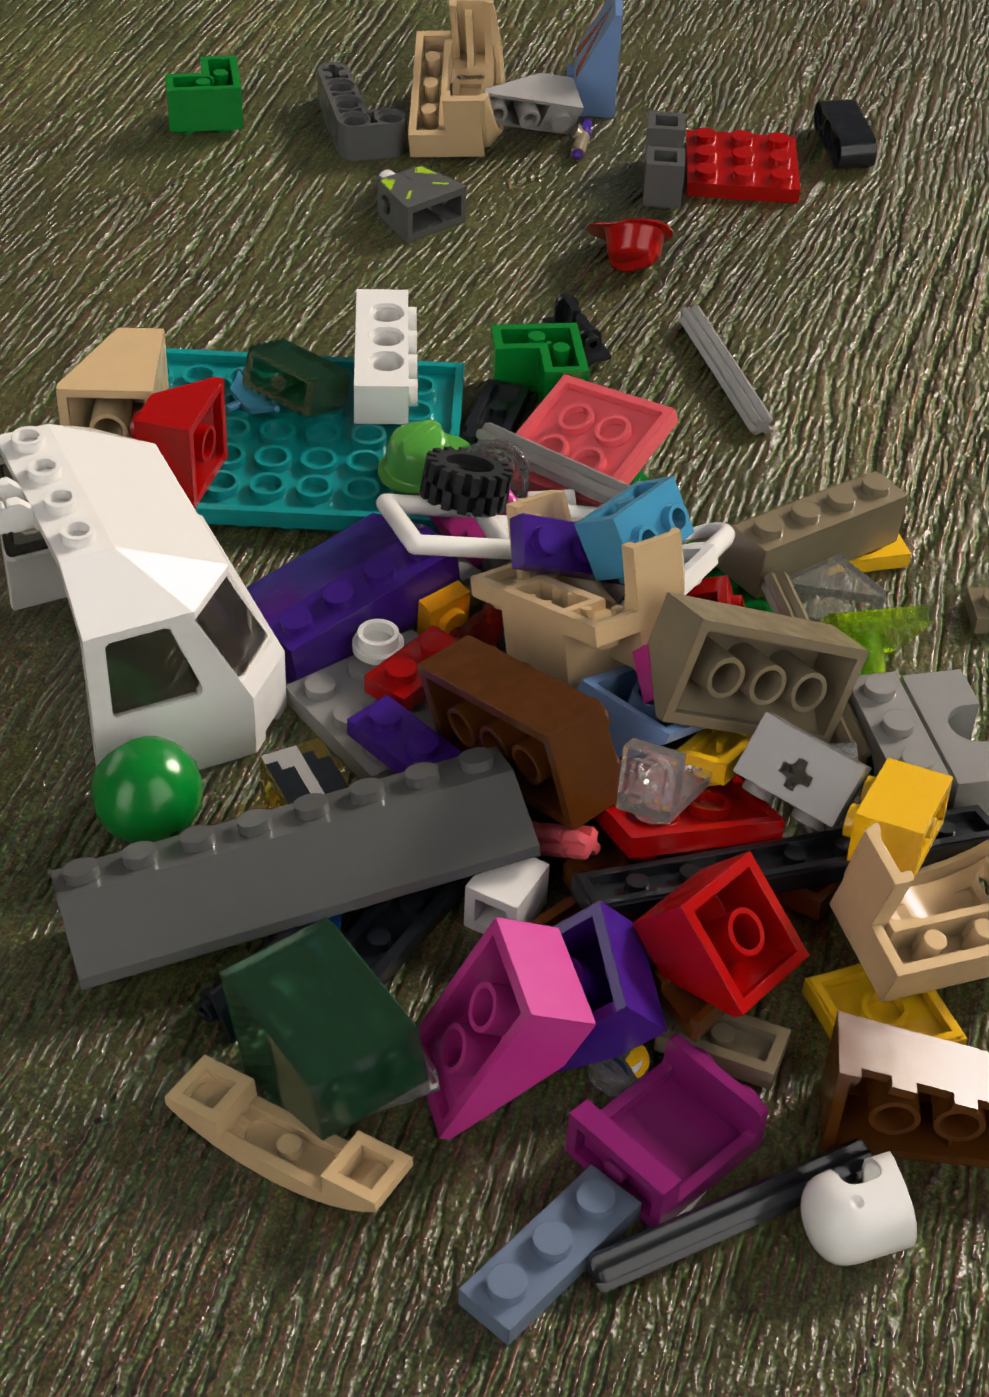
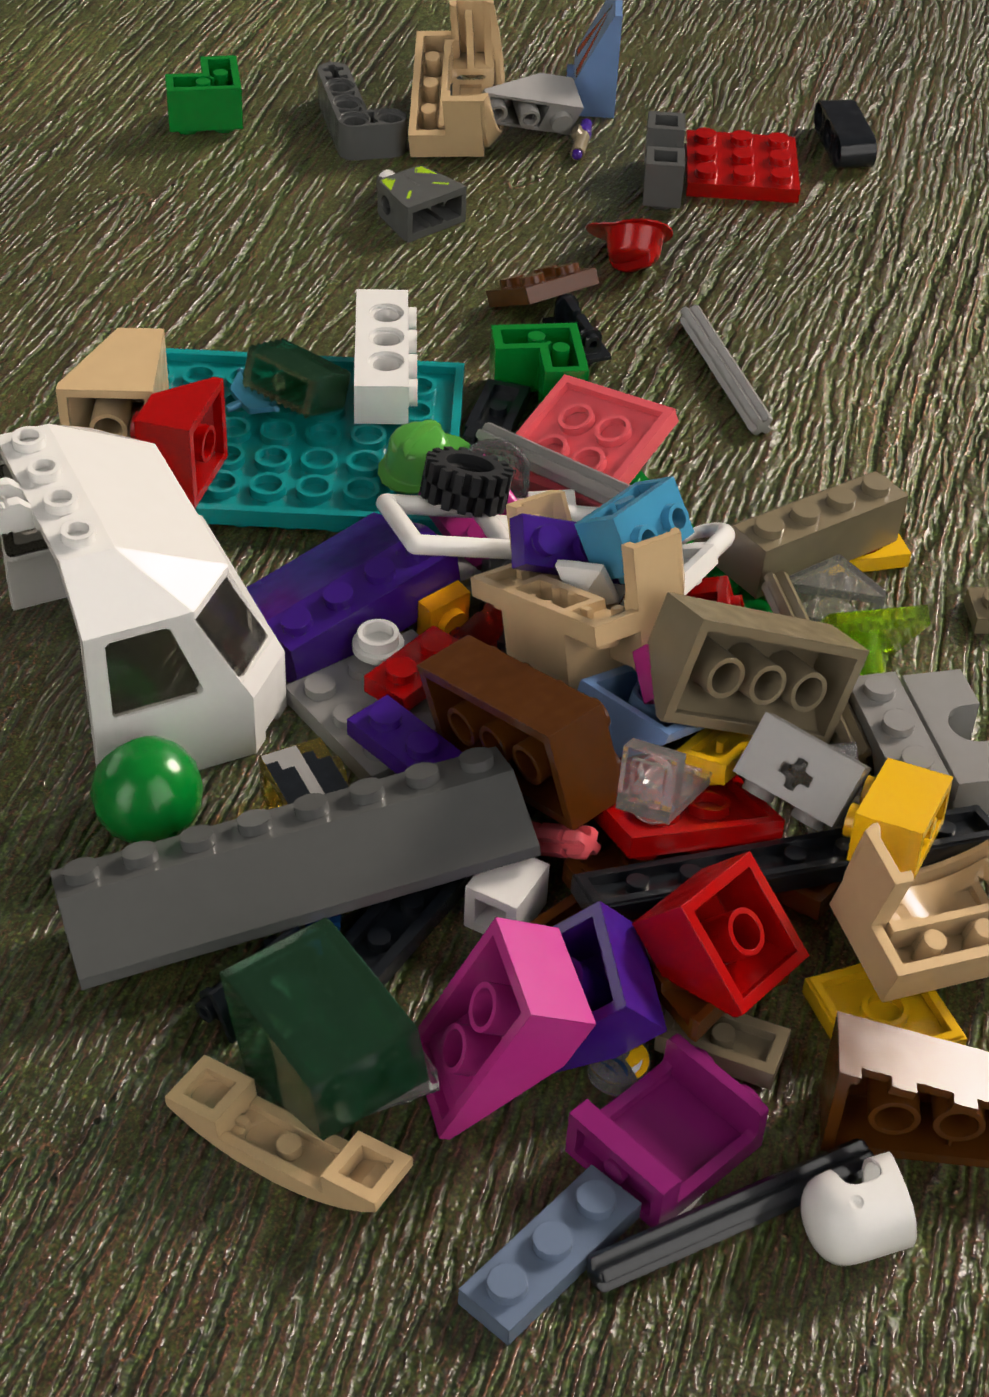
(542, 285): none -> reddish brown plate
(588, 577): none -> white slope

